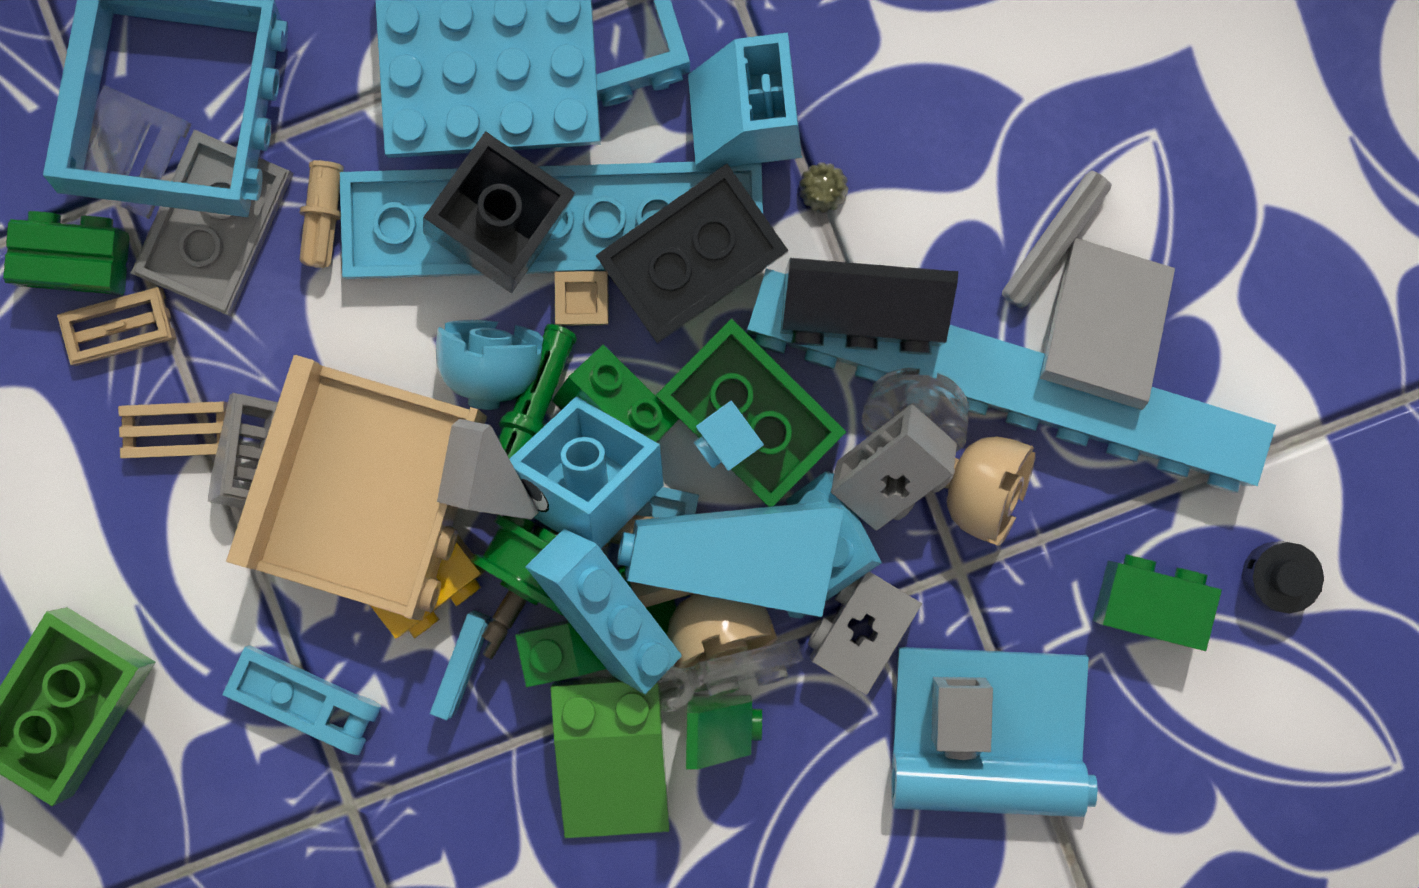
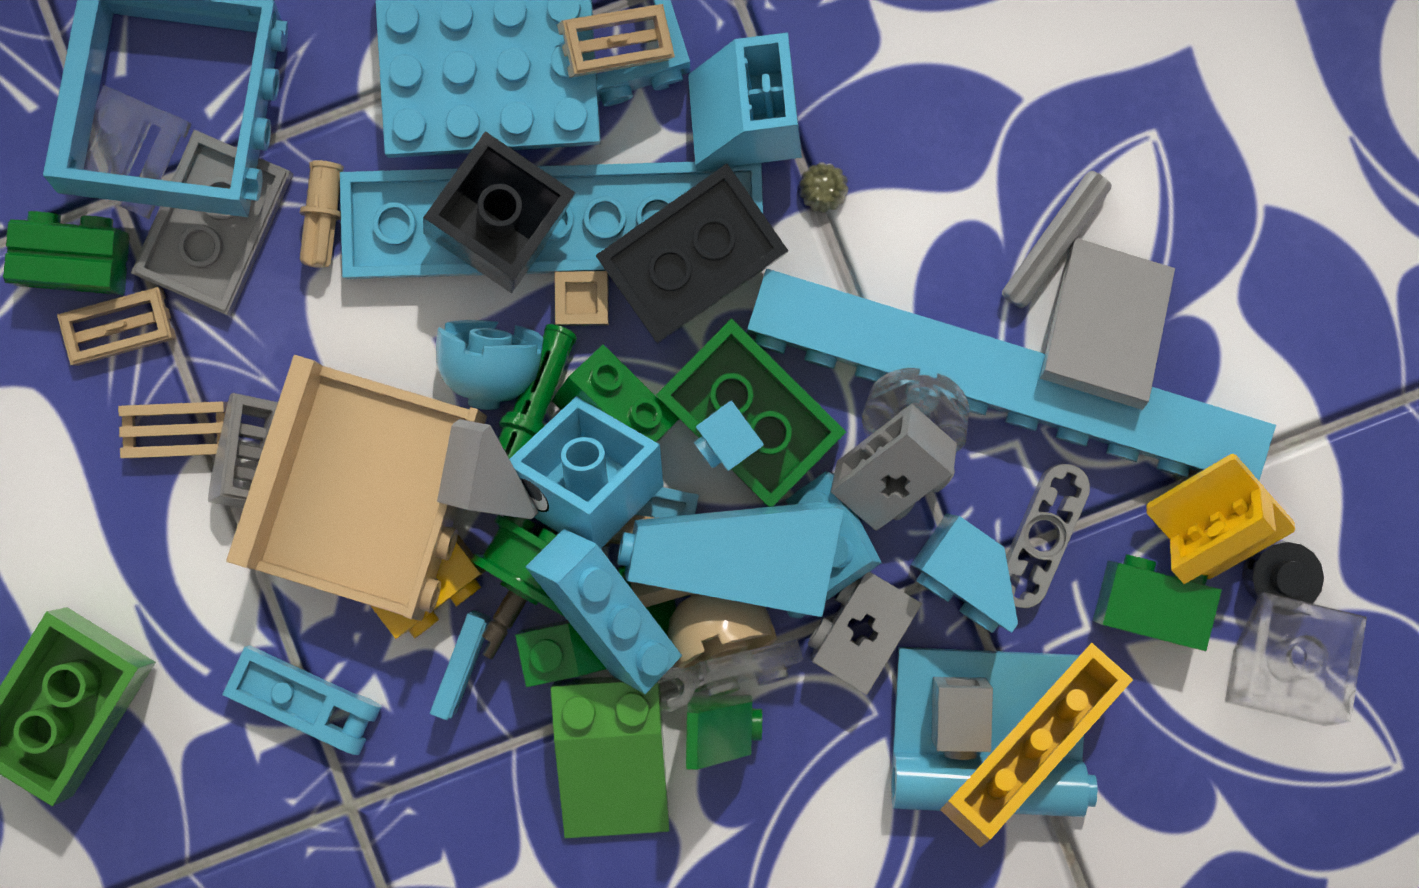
(574, 48): none -> tan tile
(867, 304): black slope -> none
(971, 567): none -> medium azure slope
(988, 486): tan cylinder -> none
(1036, 745): none -> yellow brick
(1072, 505): none -> light grey beam
(1218, 519): none -> yellow bracket
(1297, 661): none -> clear slope

